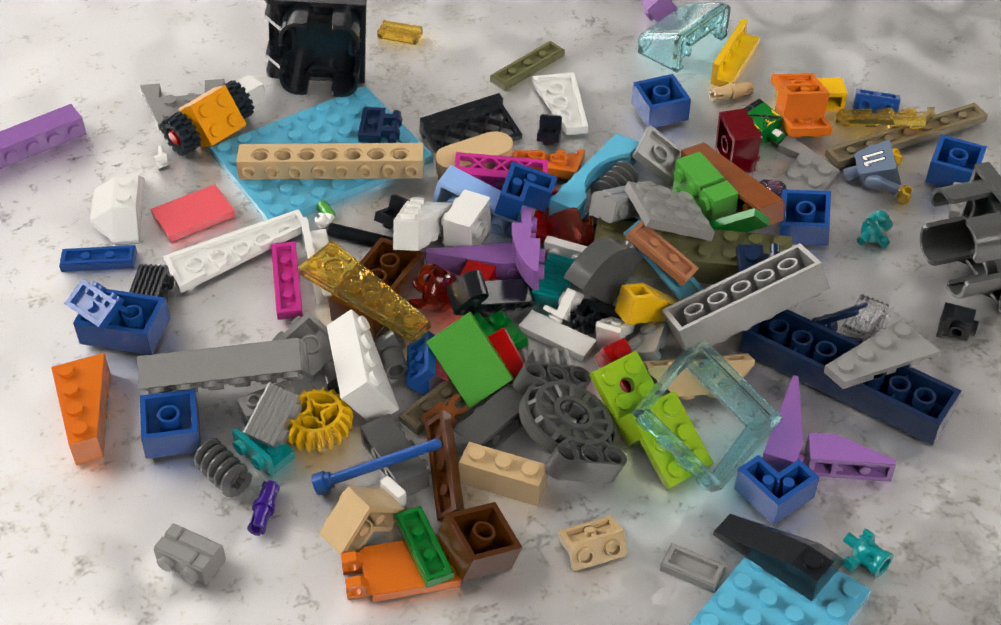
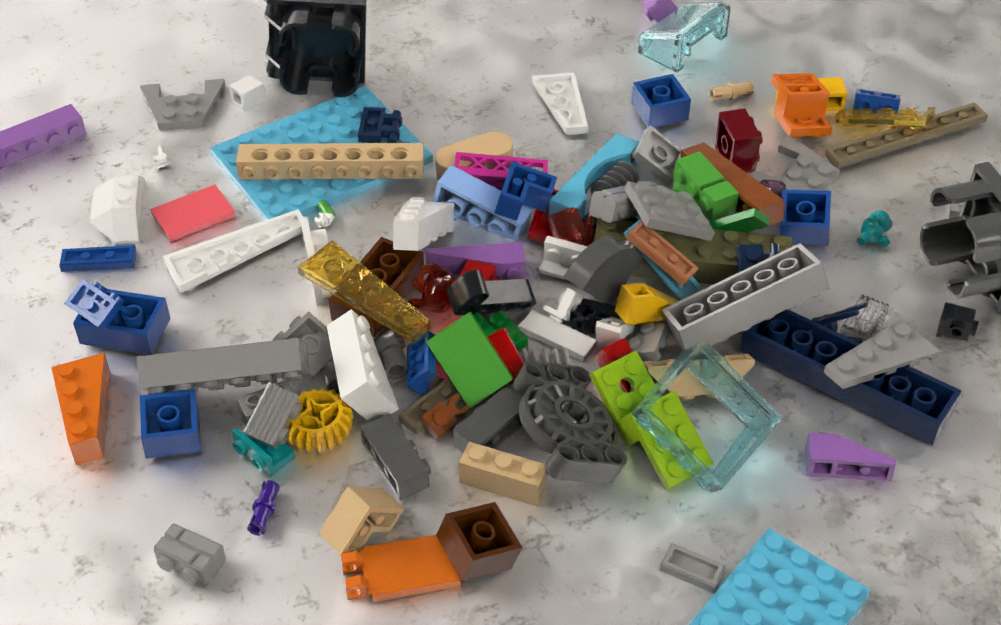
(153, 281): black brick -> none
(208, 118): brick -> none
(222, 468): dark grey piece -> none
(286, 280): dark pink plate -> none
(325, 481): blue piece -> none
(354, 235): black axle -> none
(387, 215): black bracket -> none
(394, 491): white tile -> none
(400, 32): clear yellow tile -> none
(423, 546): green tile -> none
(444, 466): reddish brown plate -> none
(463, 117): black fence -> none
(467, 220): white brick -> none
(527, 65): olive tile -> none
(527, 249): medium lavender slope -> none
(549, 129): black bracket -> none
(554, 282): teal brick -> none
(559, 163): orange wing -> none
(593, 542): tan bracket -> none
(734, 56): yellow fence -> none
(766, 121): green torso -> none
(776, 493): blue brick -> none
(787, 437): medium lavender slope -> none
(790, 558): black wedge -> none
(867, 553): teal piece -> none
(878, 170): sand blue torso -> none
(953, 161): blue brick -> none

